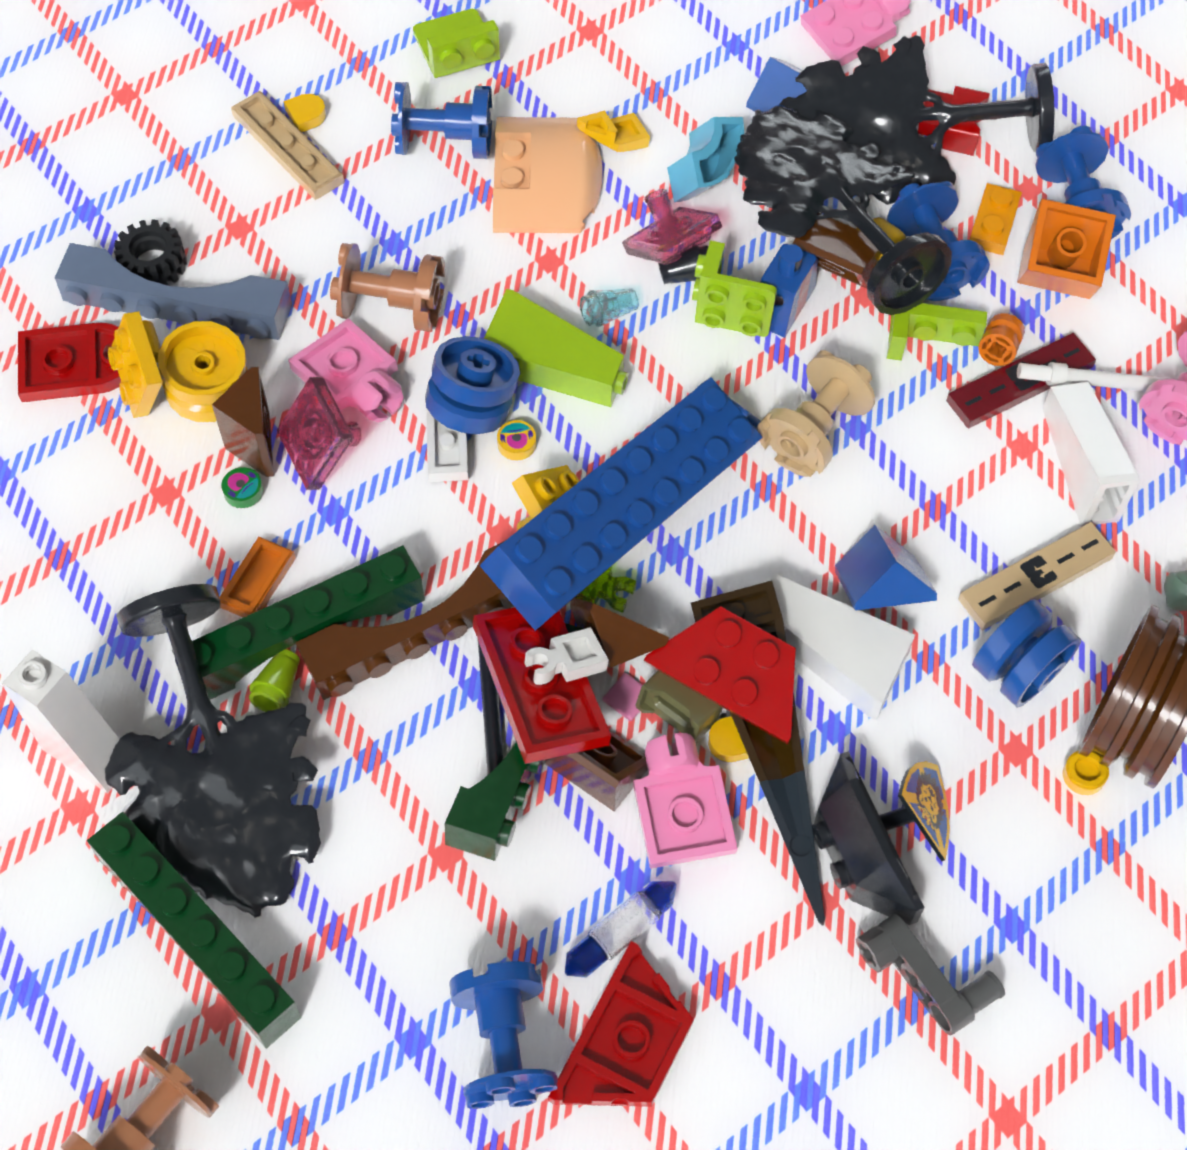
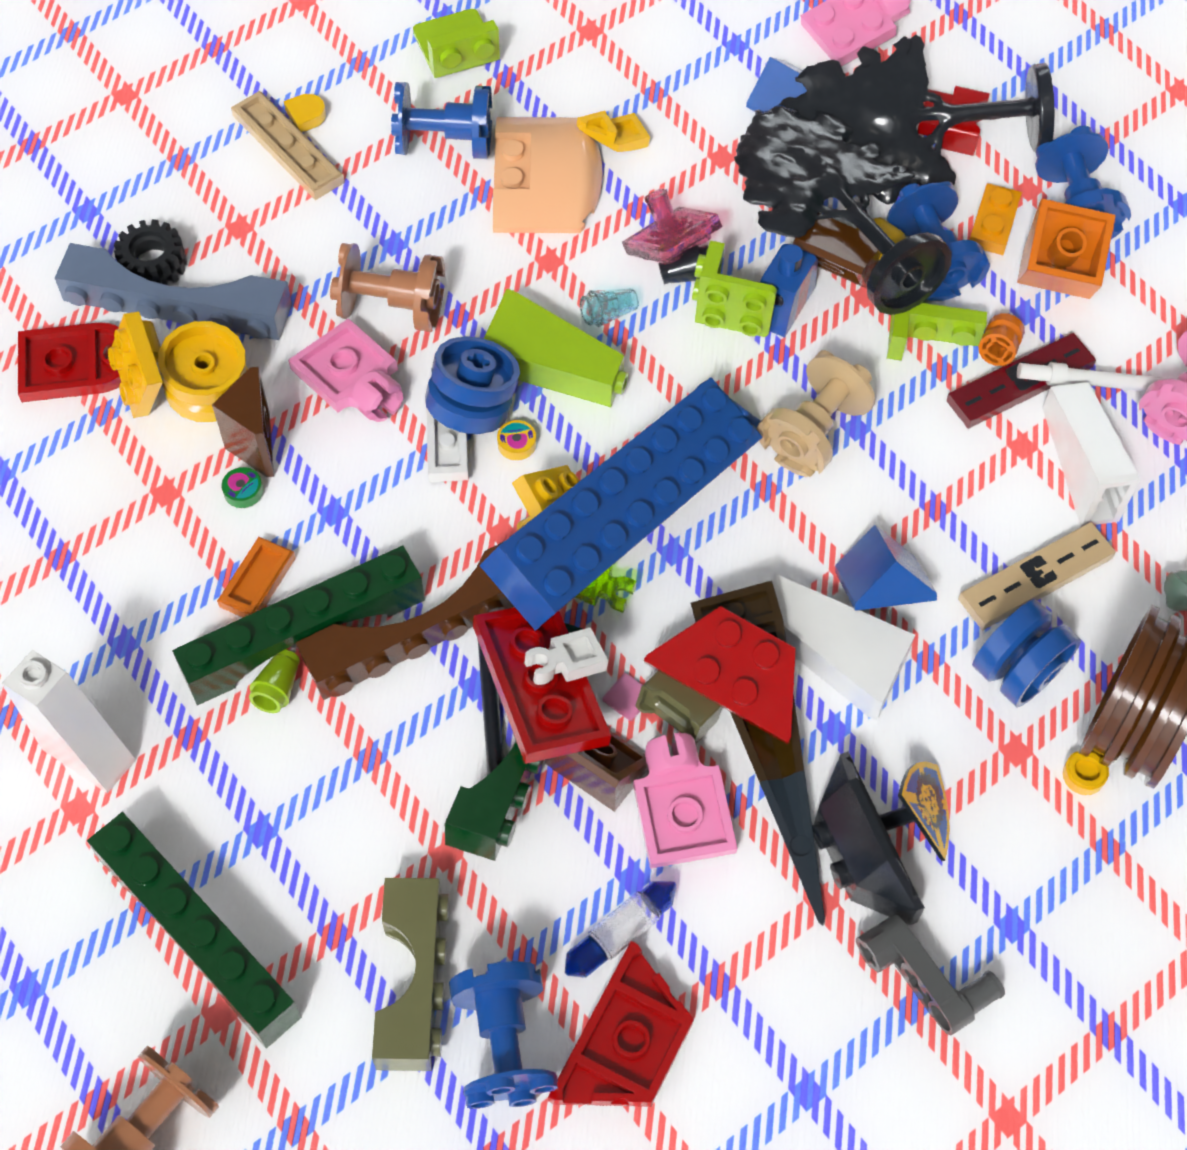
(224, 810): black plant -> none
(316, 433): clear pink plate -> none
(405, 1030): none -> olive arch
(617, 635): reddish brown slope -> none
(707, 159): medium azure brick -> none
(726, 742): yellow tile -> none

